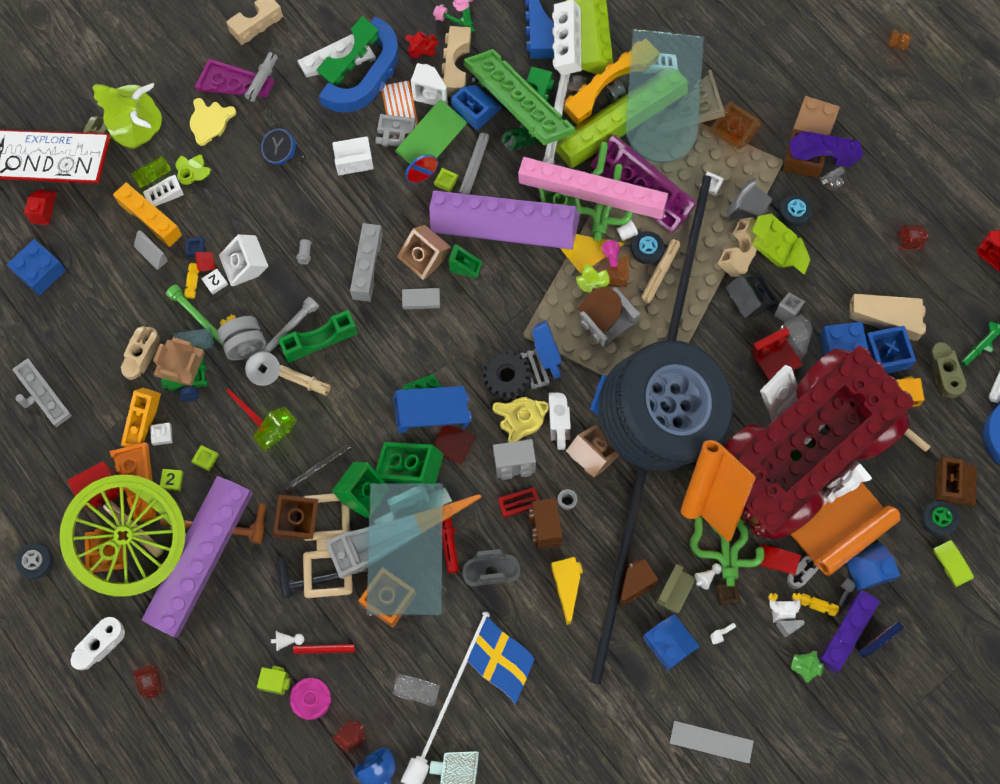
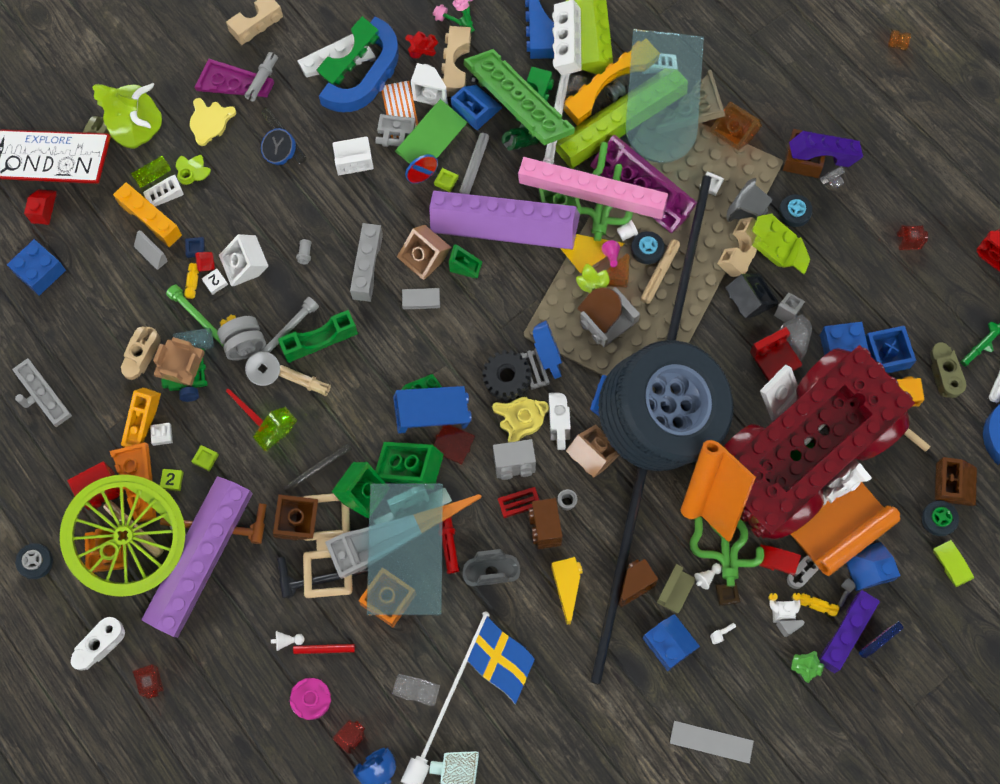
(274, 680): lime brick -> none
(816, 116): medium nougat slope -> none
(889, 312): tan slope -> none

